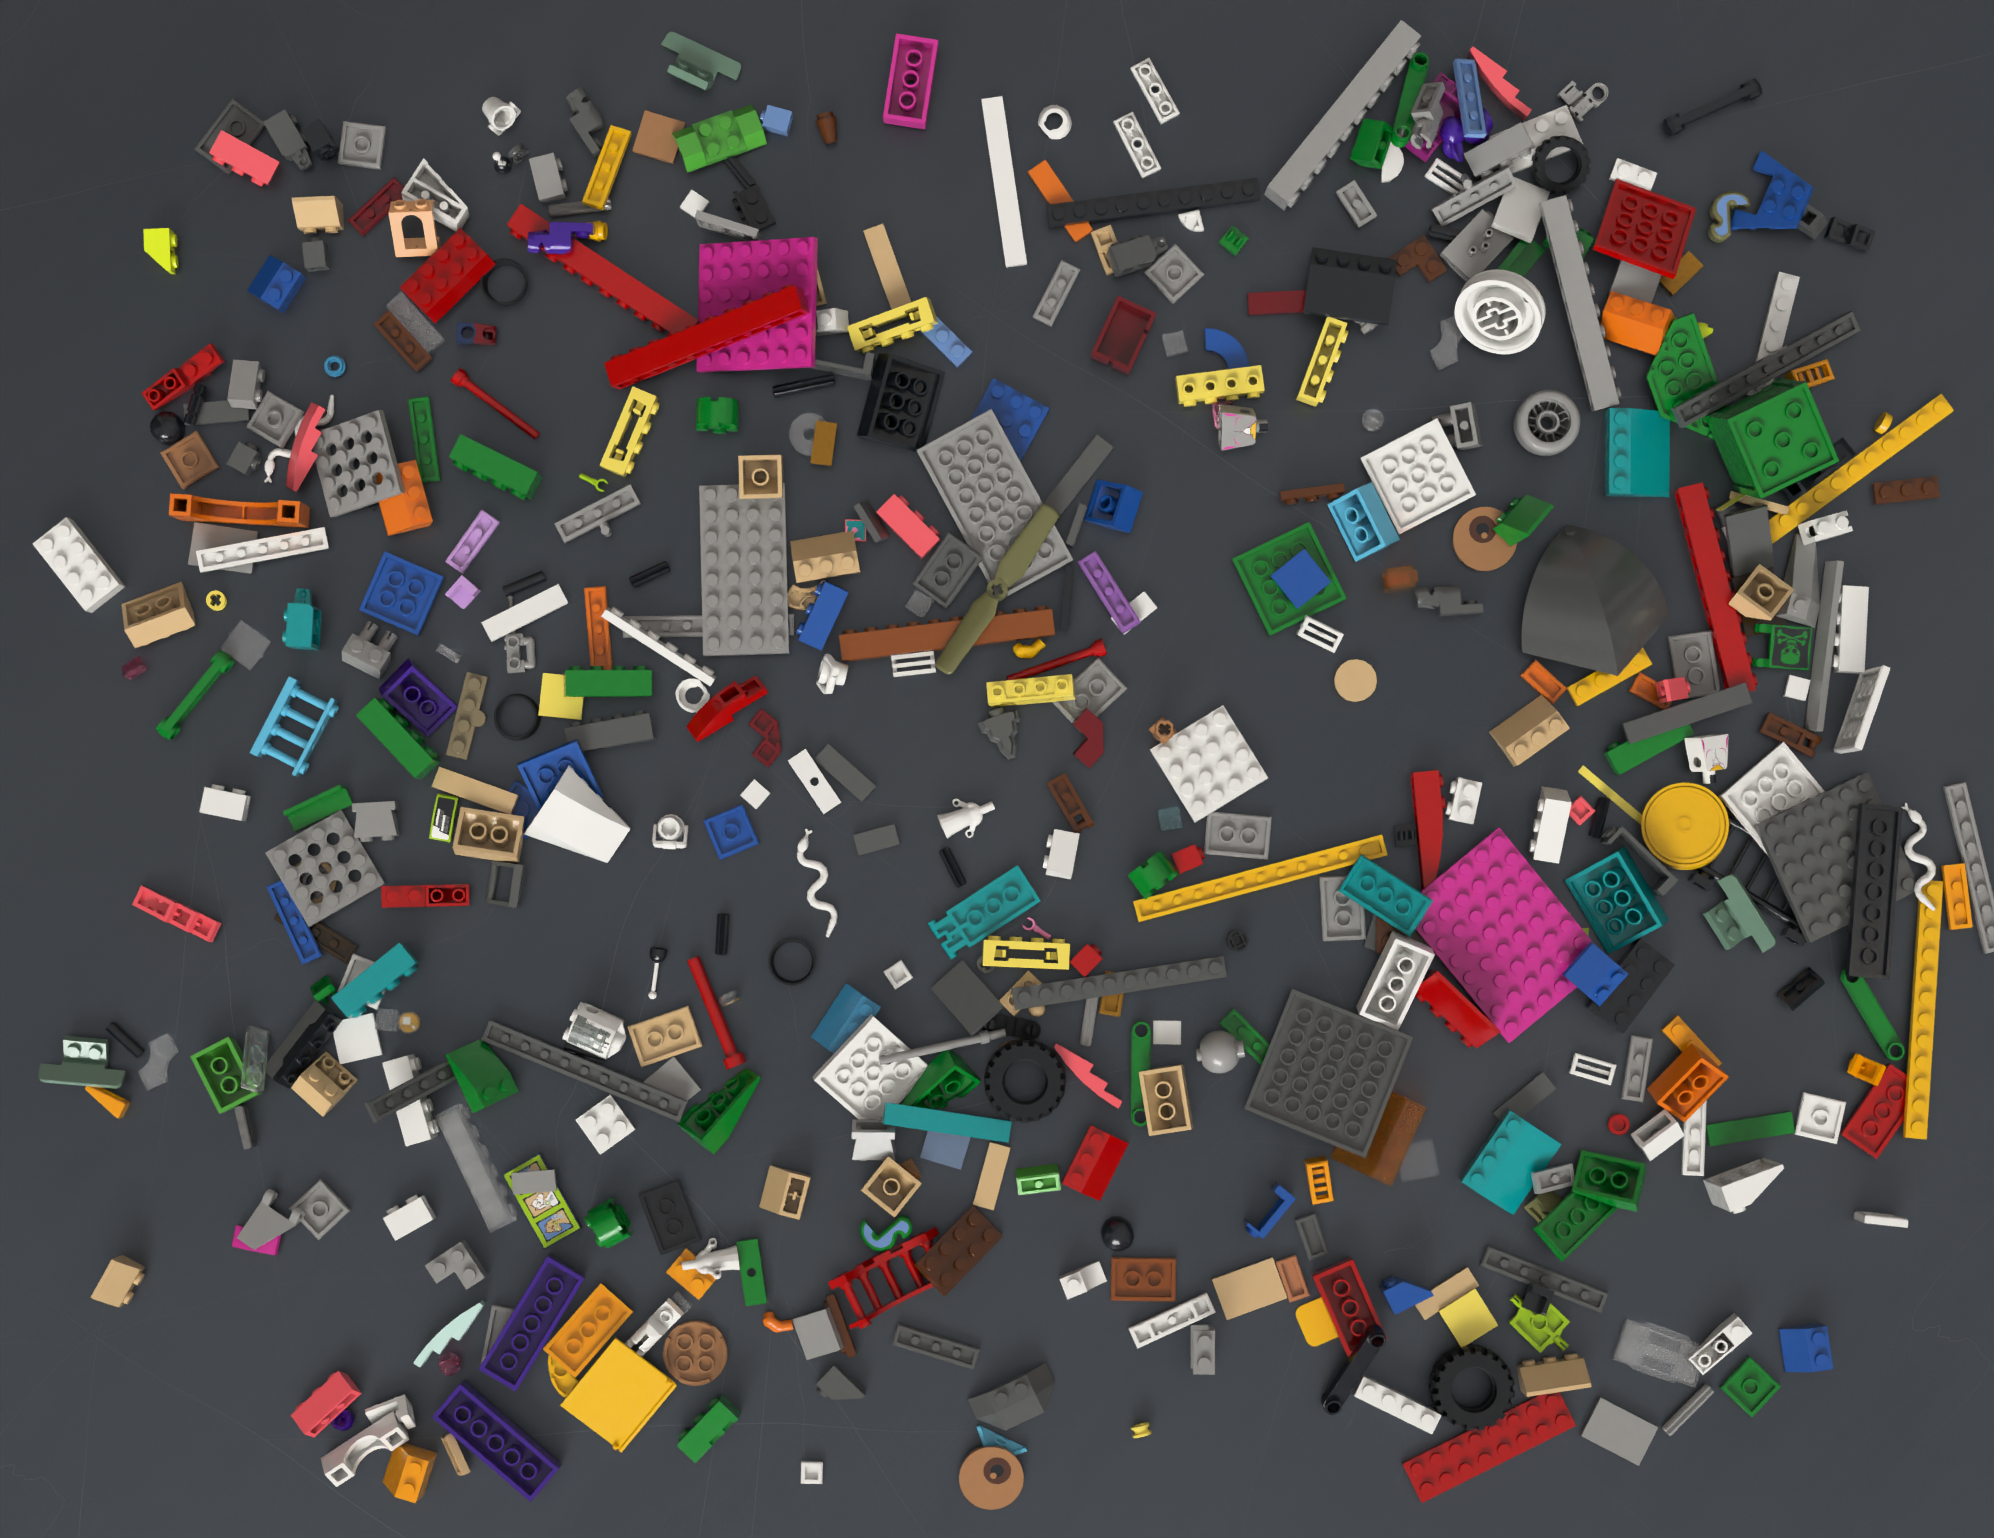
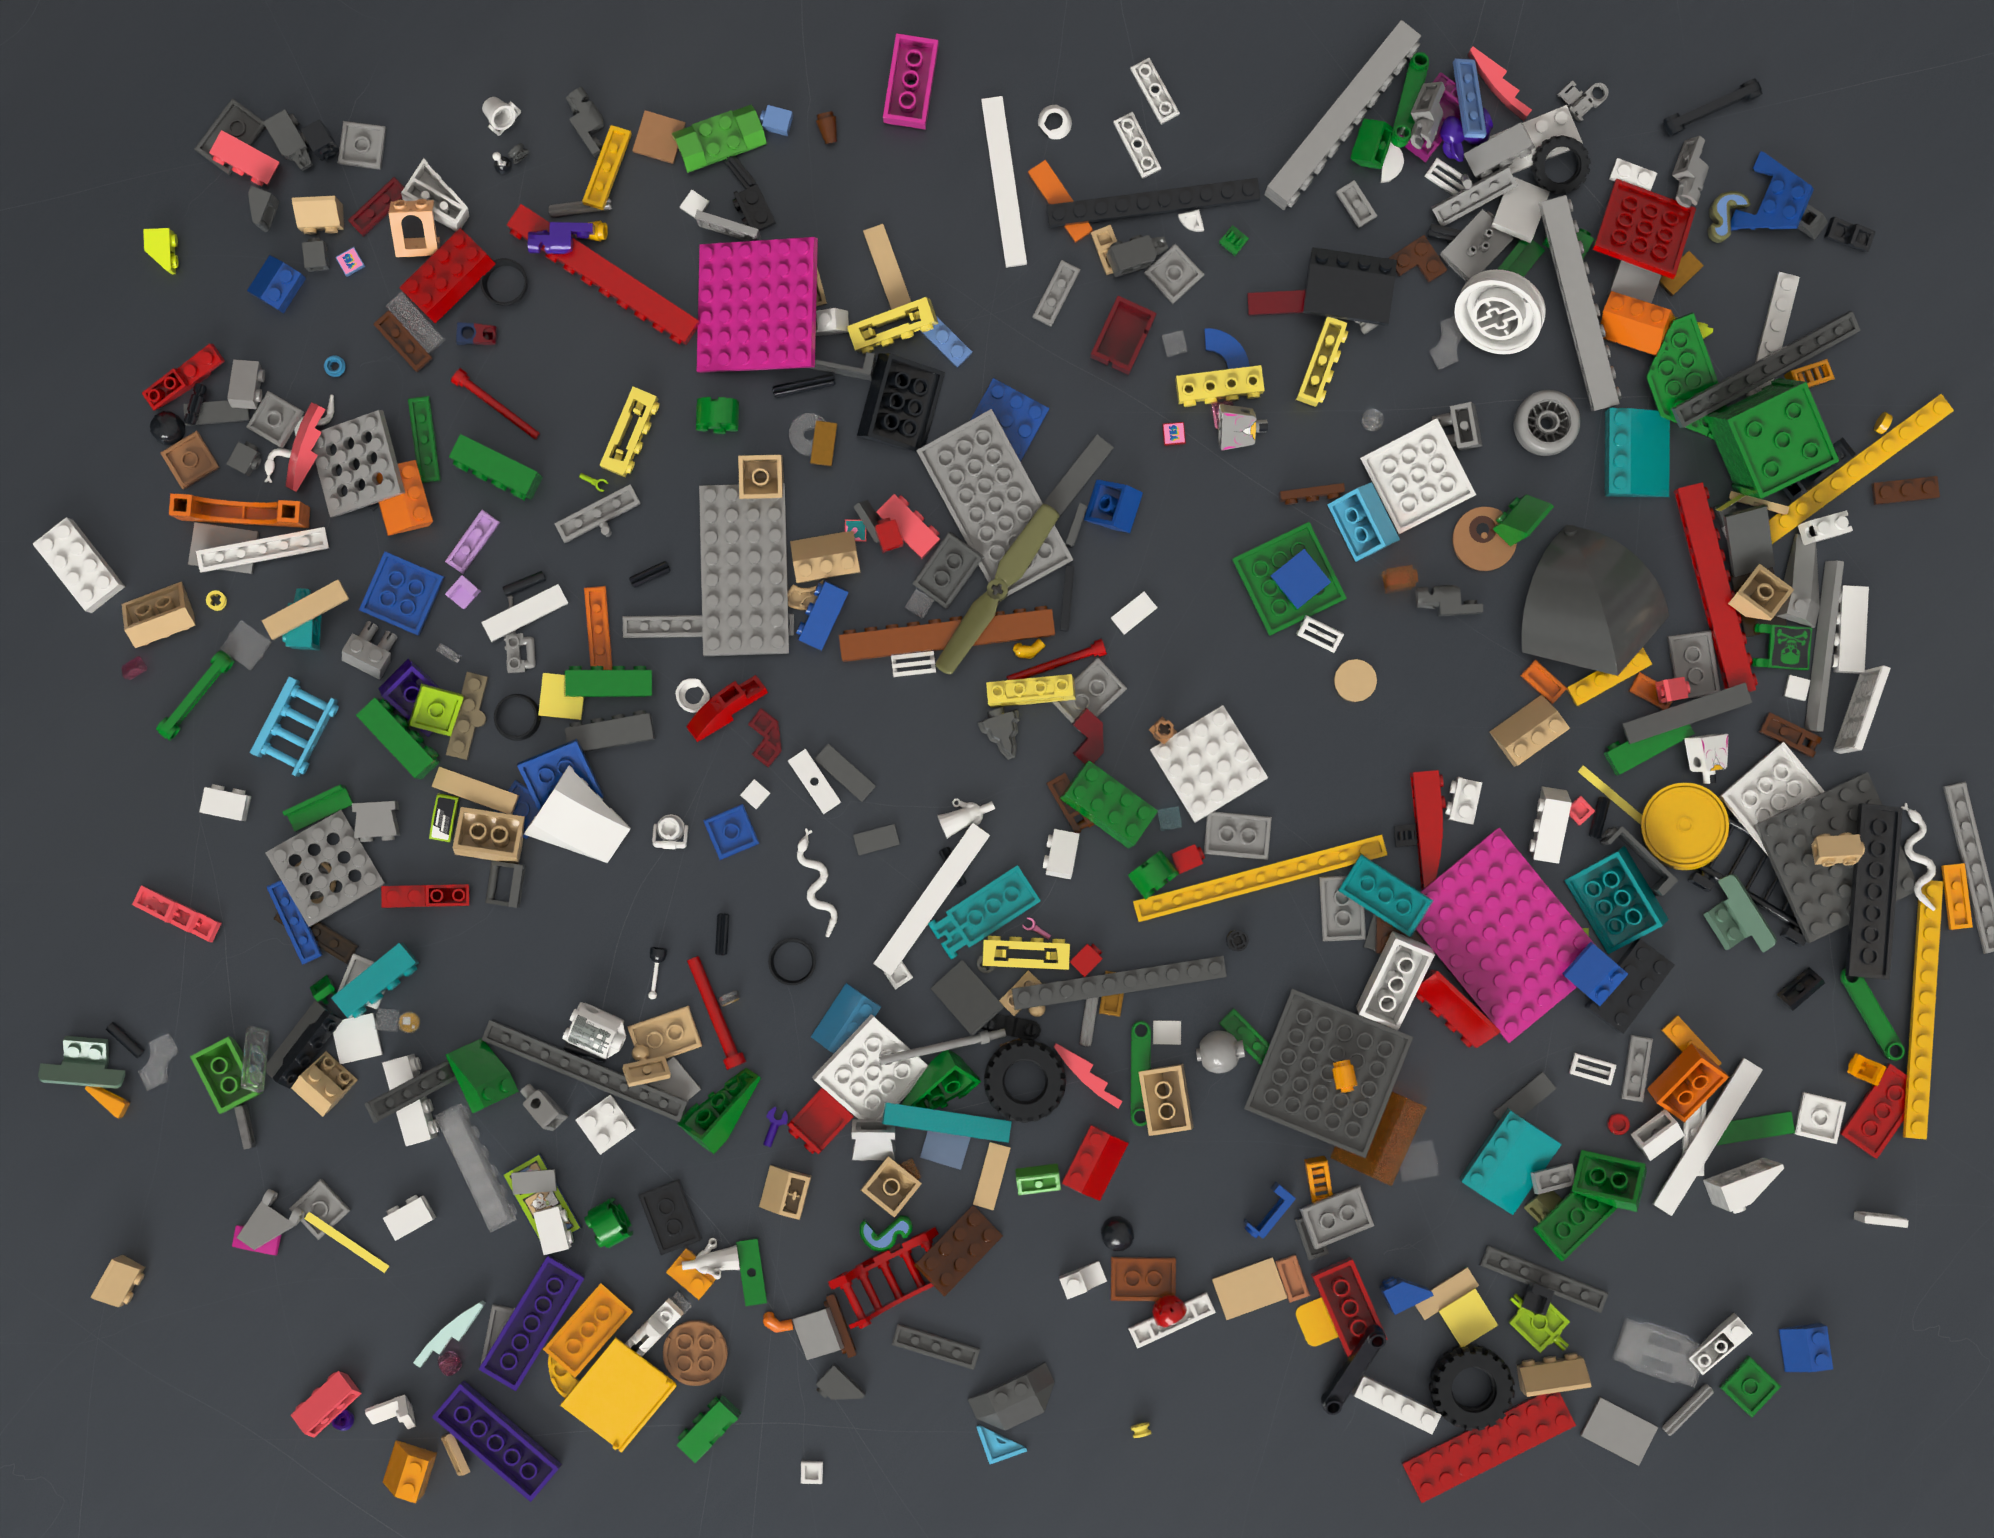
(262, 207): none -> dark grey tile
(305, 609): none -> tan tile
(343, 1461): white arch -> none
(346, 1242): none -> light yellow sticker
(350, 261): none -> tile
(435, 710): none -> lime plate
(458, 1260): light grey brick -> none
(547, 178): light grey brick -> none
(548, 1114): none -> light grey torso
(553, 1229): none -> white brick
(645, 1069): none -> tan plate
(652, 640): white plate -> none
(698, 63): sand green plate -> none
(707, 336): red brick -> none
(775, 1123): none -> dark purple bar
(819, 1121): none -> red panel
(832, 673): white piece -> none
(888, 534): none -> red brick
(931, 899): none -> white tile
(991, 1477): medium nougat tile -> none
(1108, 804): none -> green brick
(1109, 592): medium lavender tile -> none
(1165, 1306): none -> red helmet
(1173, 433): none -> tile
(1202, 1349): light grey panel -> none
(1336, 1217): none -> light grey tile
(1344, 1076): none -> light orange brick
(1690, 172): none -> light grey plate
(1707, 1136): none -> white tile
(1837, 849): none -> tan brick

